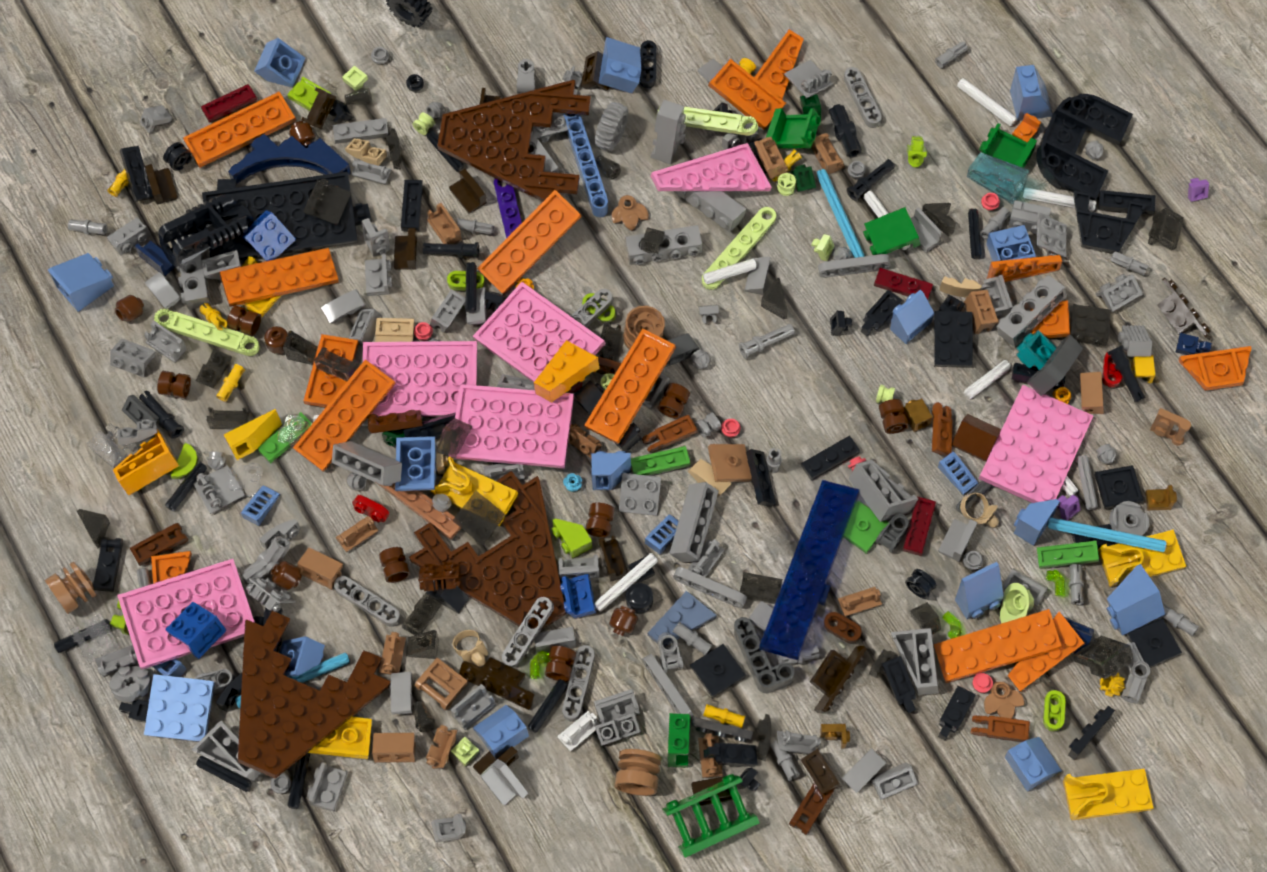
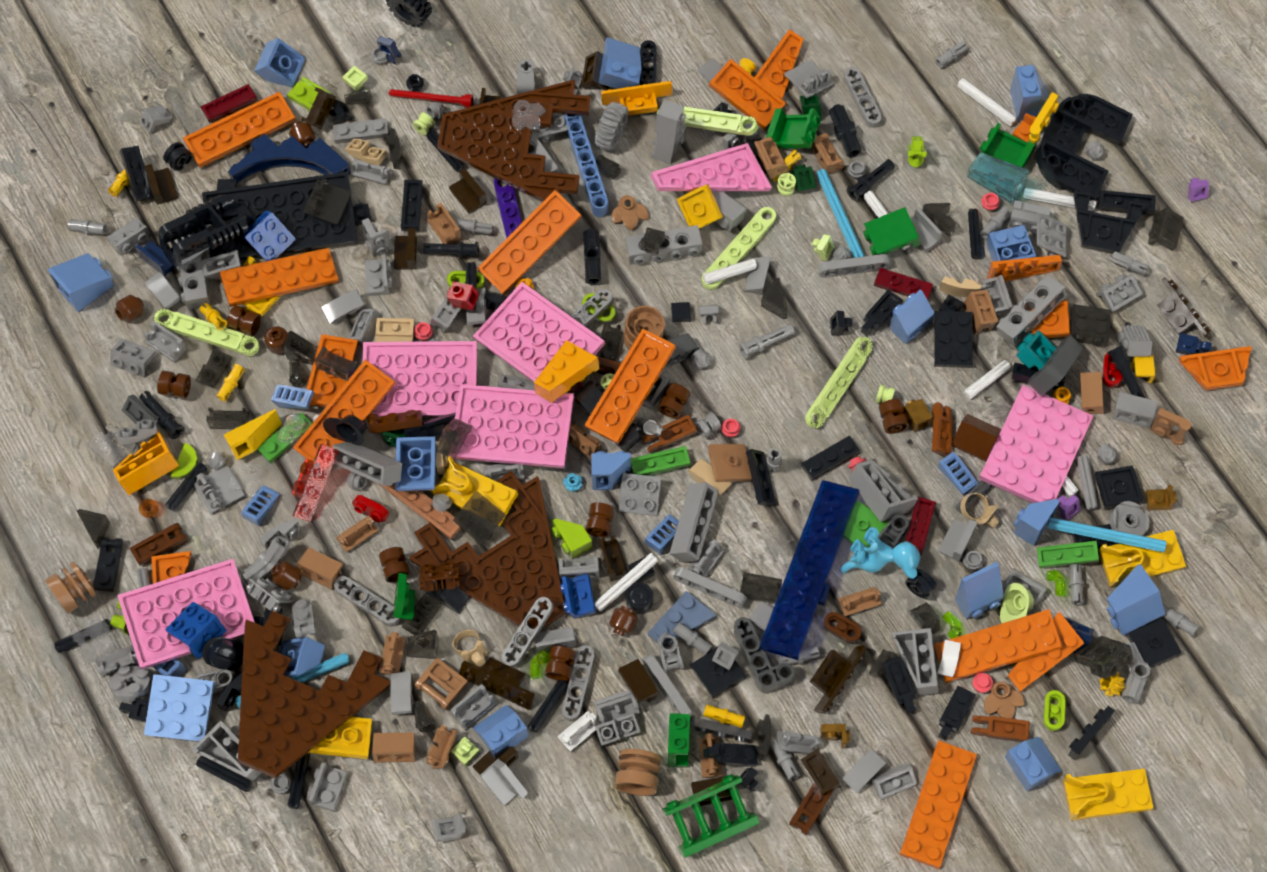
(148, 503): none -> clear orange plate
(223, 653): none -> black piece
(281, 398): none -> medium blue slope
(297, 375): none -> clear smoke cone
(303, 618): none -> light grey plate
(312, 482): none -> clear red bracket
(346, 429): none -> black piece
(388, 47): none -> dark blue plate
(404, 599): none -> green bracket
(462, 295): none -> red brick
(465, 100): none -> red piece
(528, 117): none -> clear plate
(592, 265): none -> black piece
(638, 98): none -> light orange bracket
(638, 681): none -> dark brown panel
(649, 427): none -> light grey axle
(681, 312): none -> black tile
(699, 207): none -> yellow tile
(725, 655): none -> light grey tile
(838, 382): none -> yellowish green plate
(879, 554): none -> medium azure animal
(938, 804): none -> orange plate
(949, 658): none -> white sticker
(1043, 117): none -> yellow plate
(1134, 410): none -> light grey hinge

